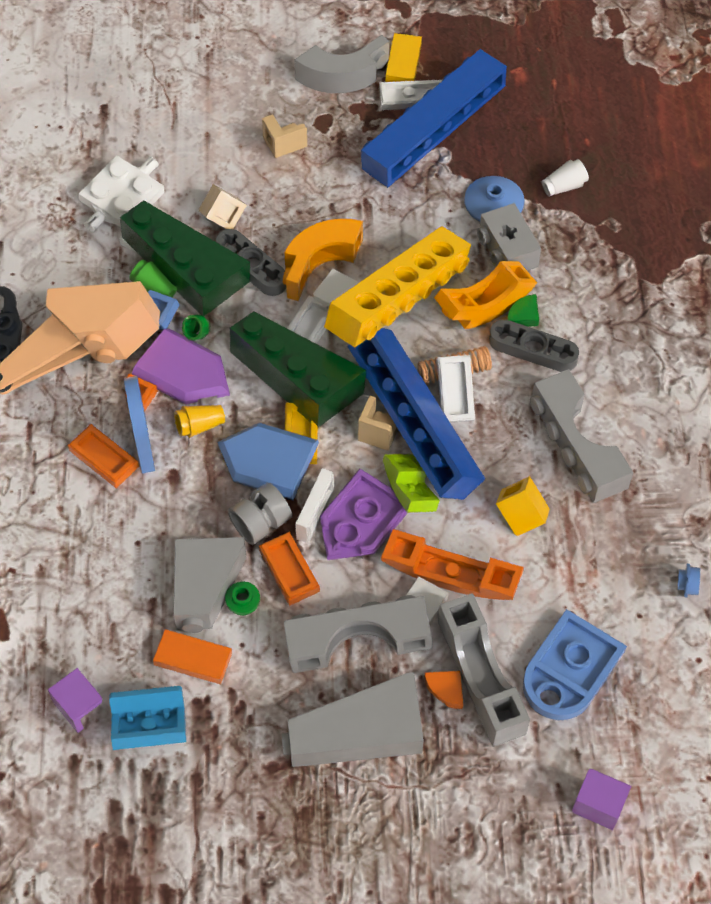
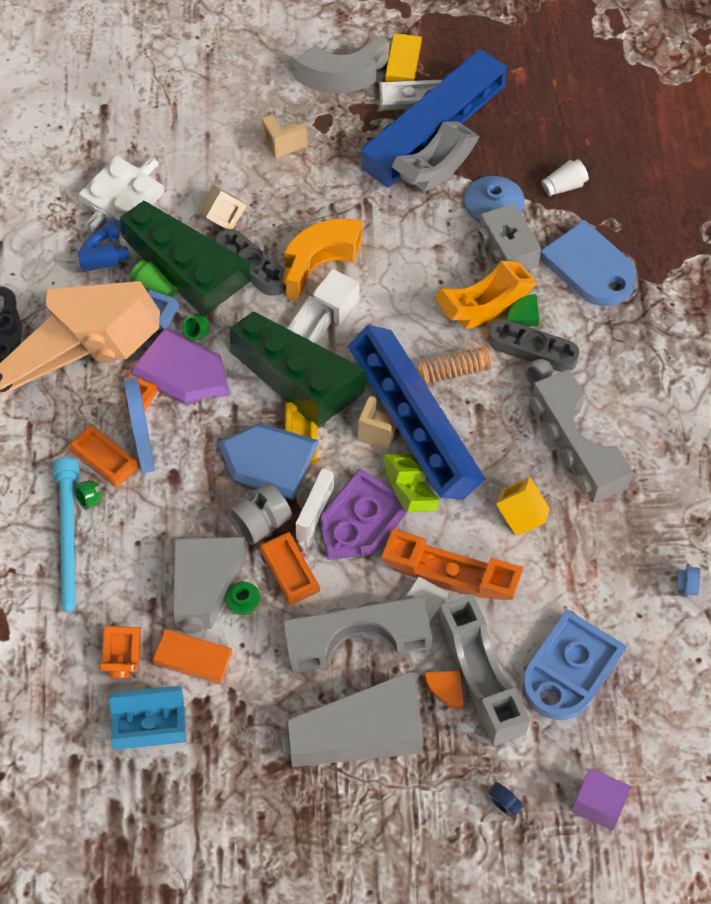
(66, 473): none -> medium azure piece
(74, 698): medium lavender panel -> none
(87, 495): none -> green hinge
(101, 257): none -> blue plant
(121, 651): none -> orange bracket
(198, 419): yellow cone -> none
(397, 286): yellow brick -> none
(438, 158): none -> light grey arch
(456, 388): white tile -> none
(504, 799): none -> dark blue tile
(538, 370): none -> light grey hinge
(590, 264): none -> medium blue tile

